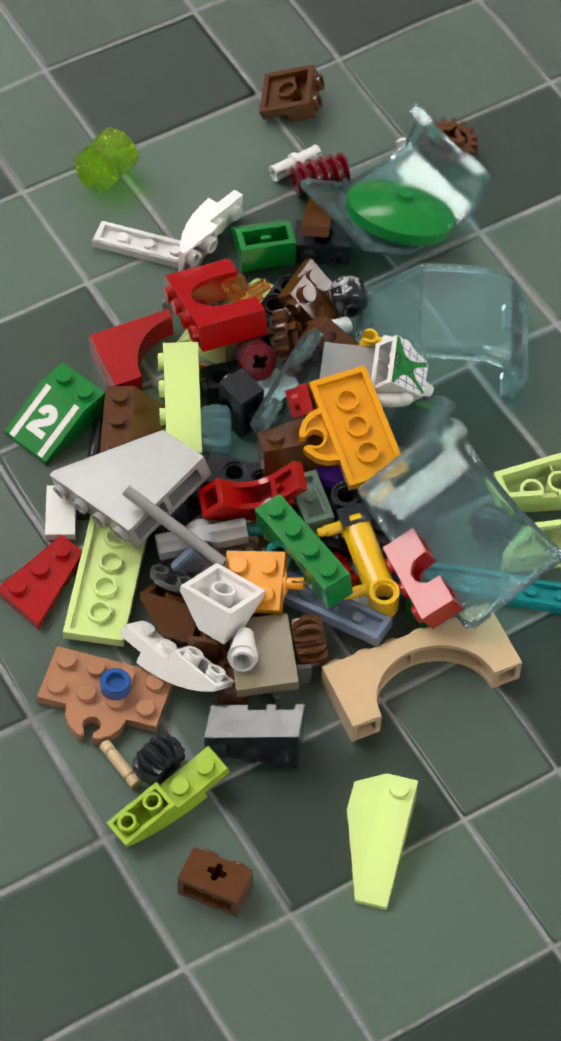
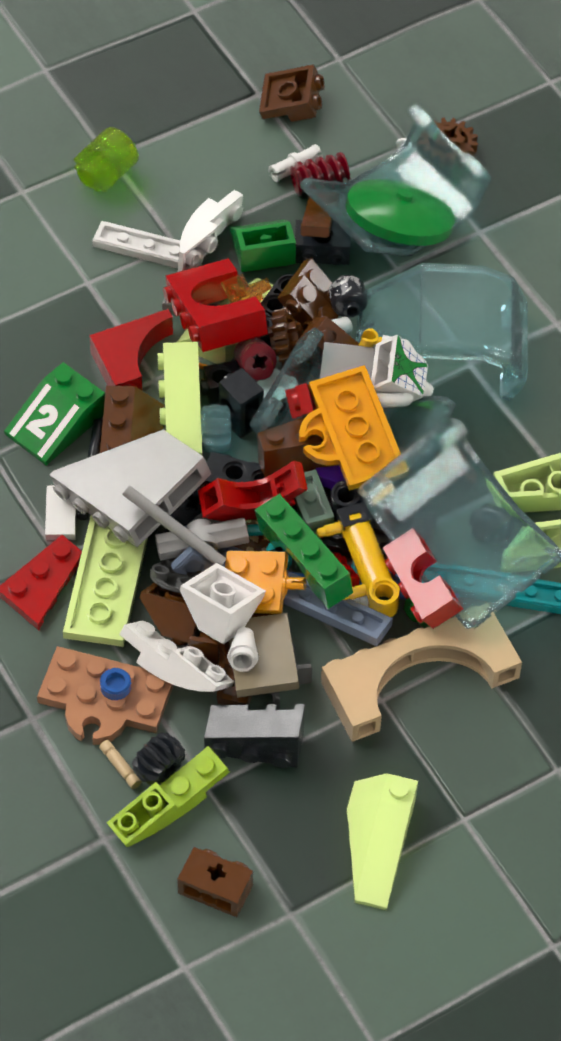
(309, 640): reddish brown gear -> none

